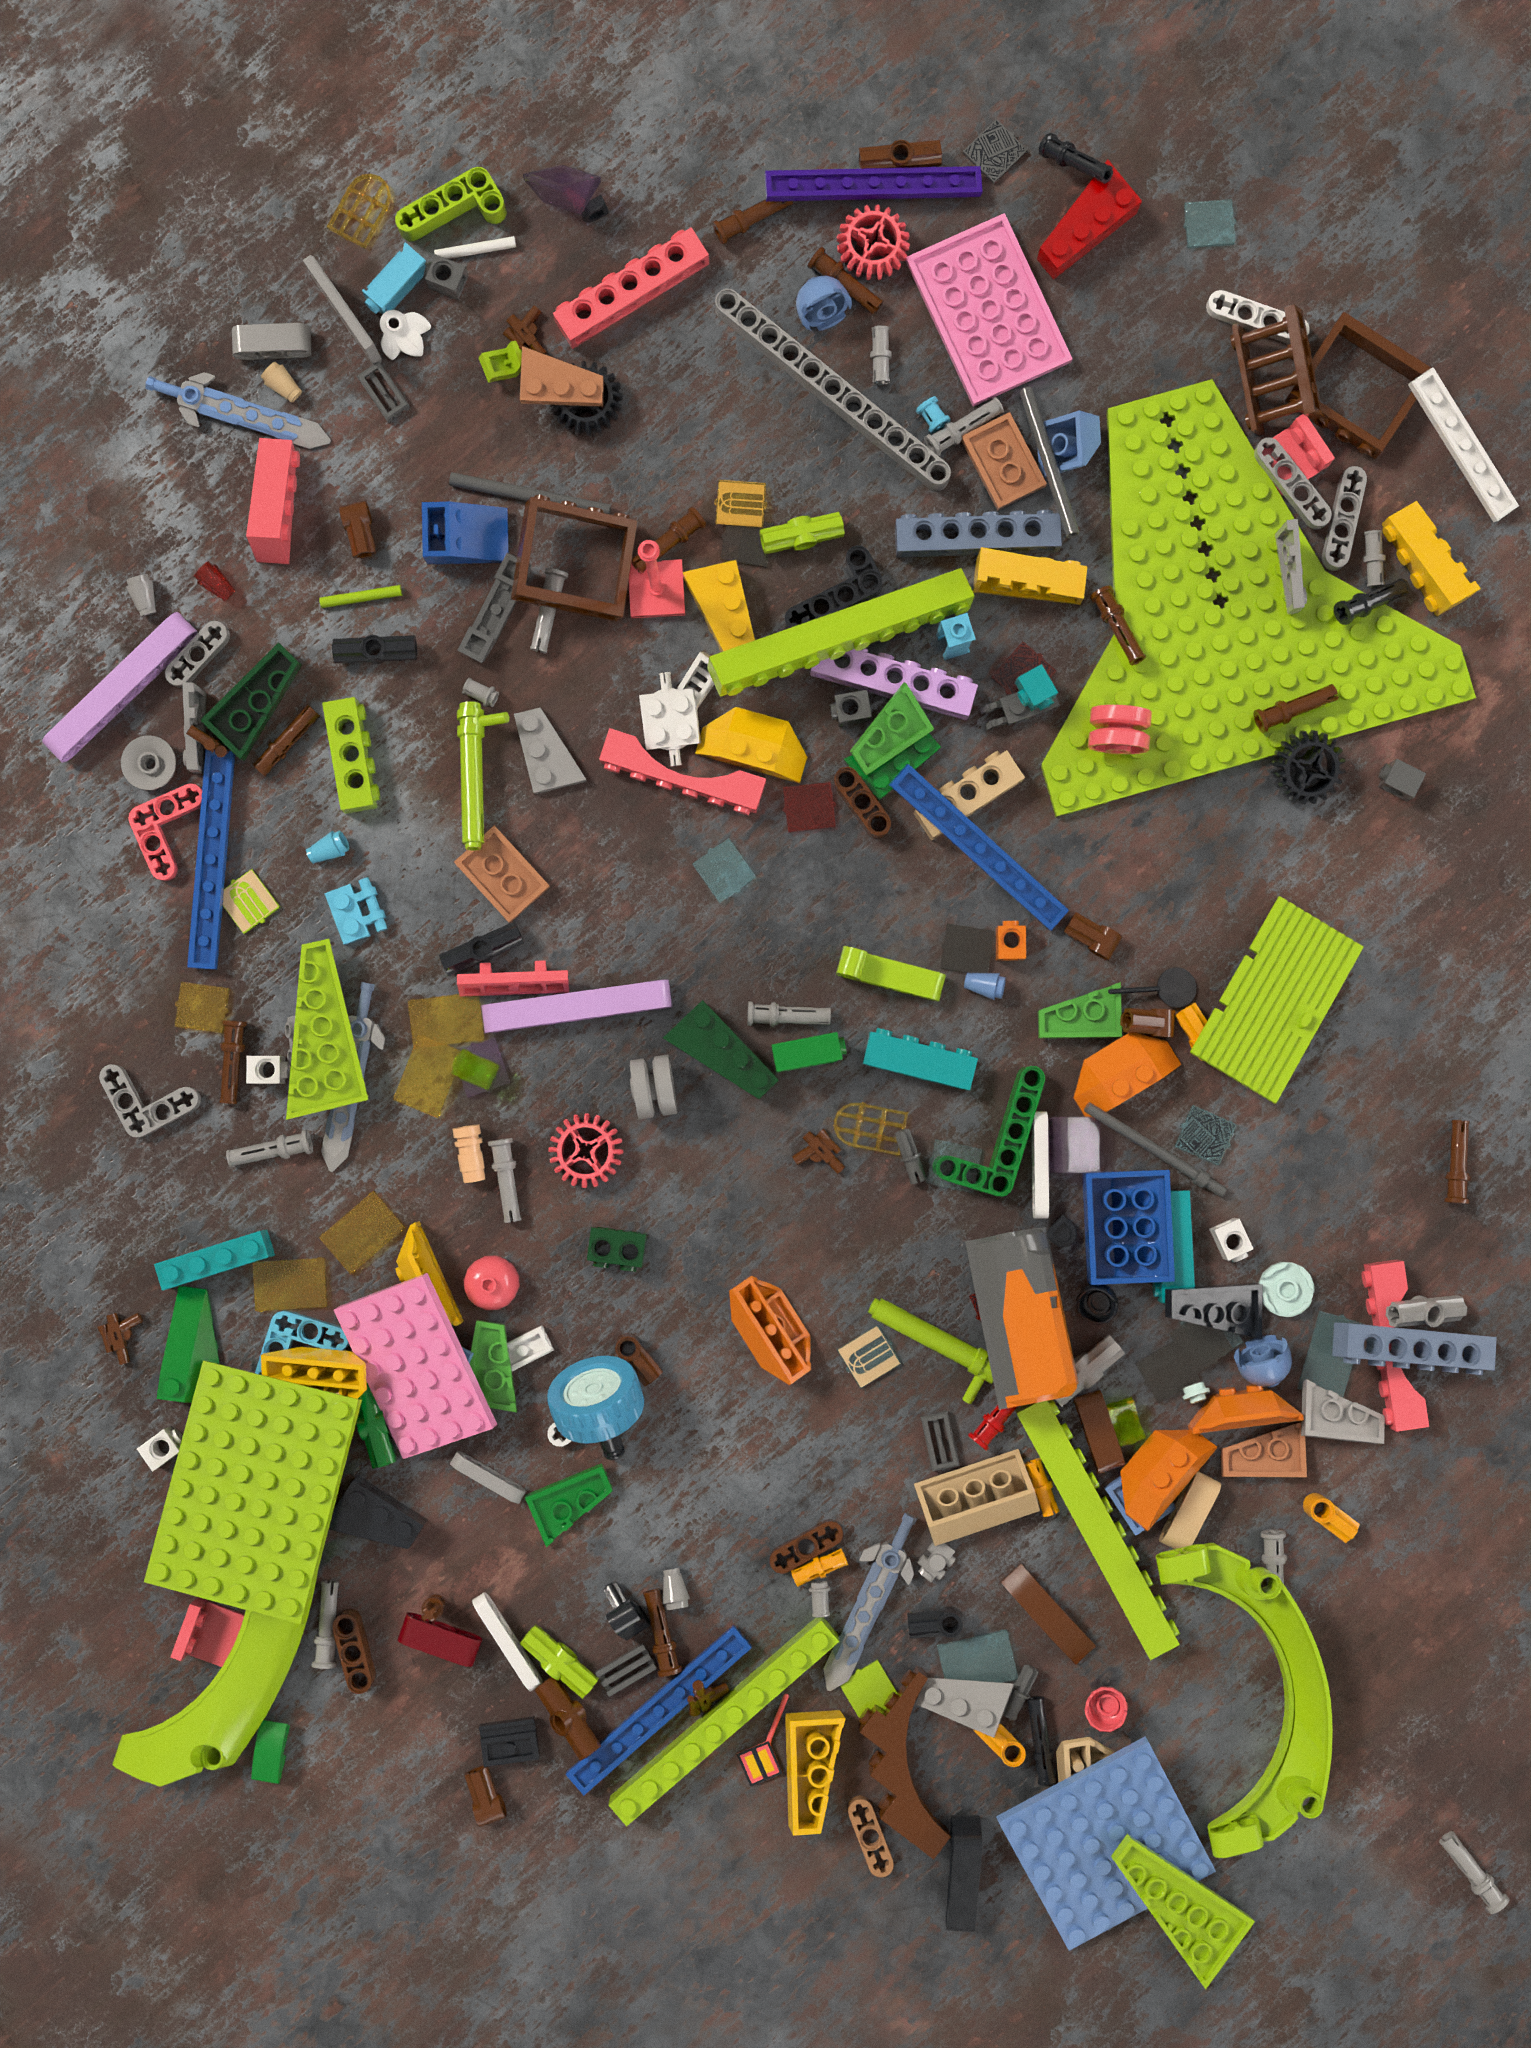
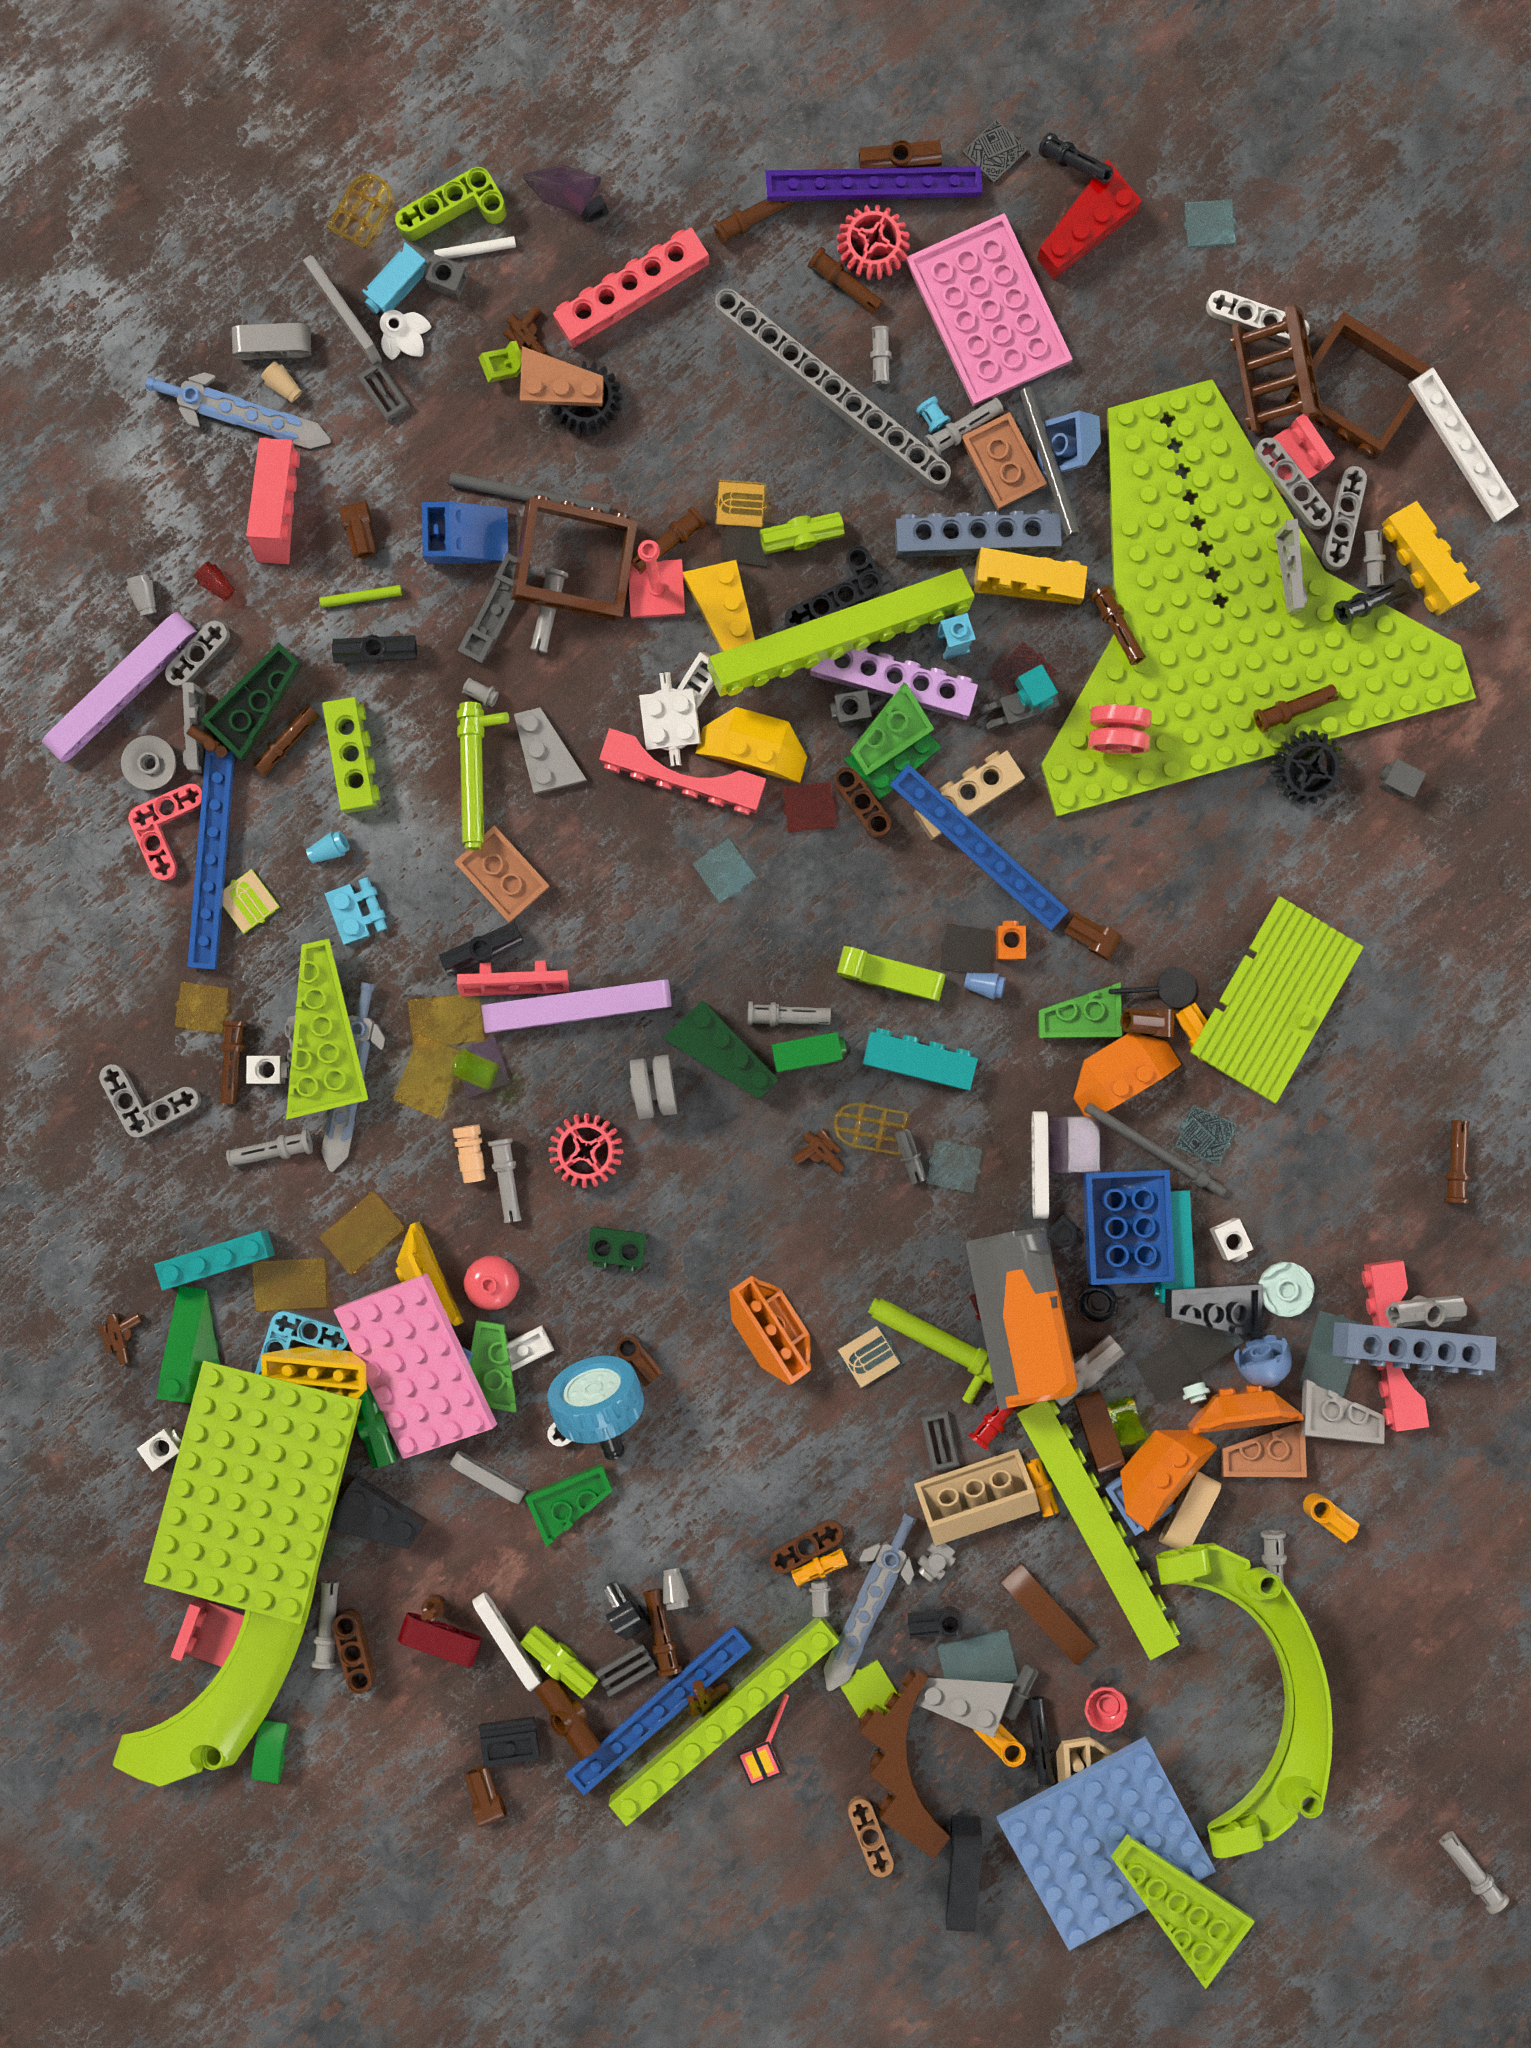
(811, 1757): yellow wedge -> none
(822, 302): medium blue cylinder -> none
(1004, 1141): green beam -> none

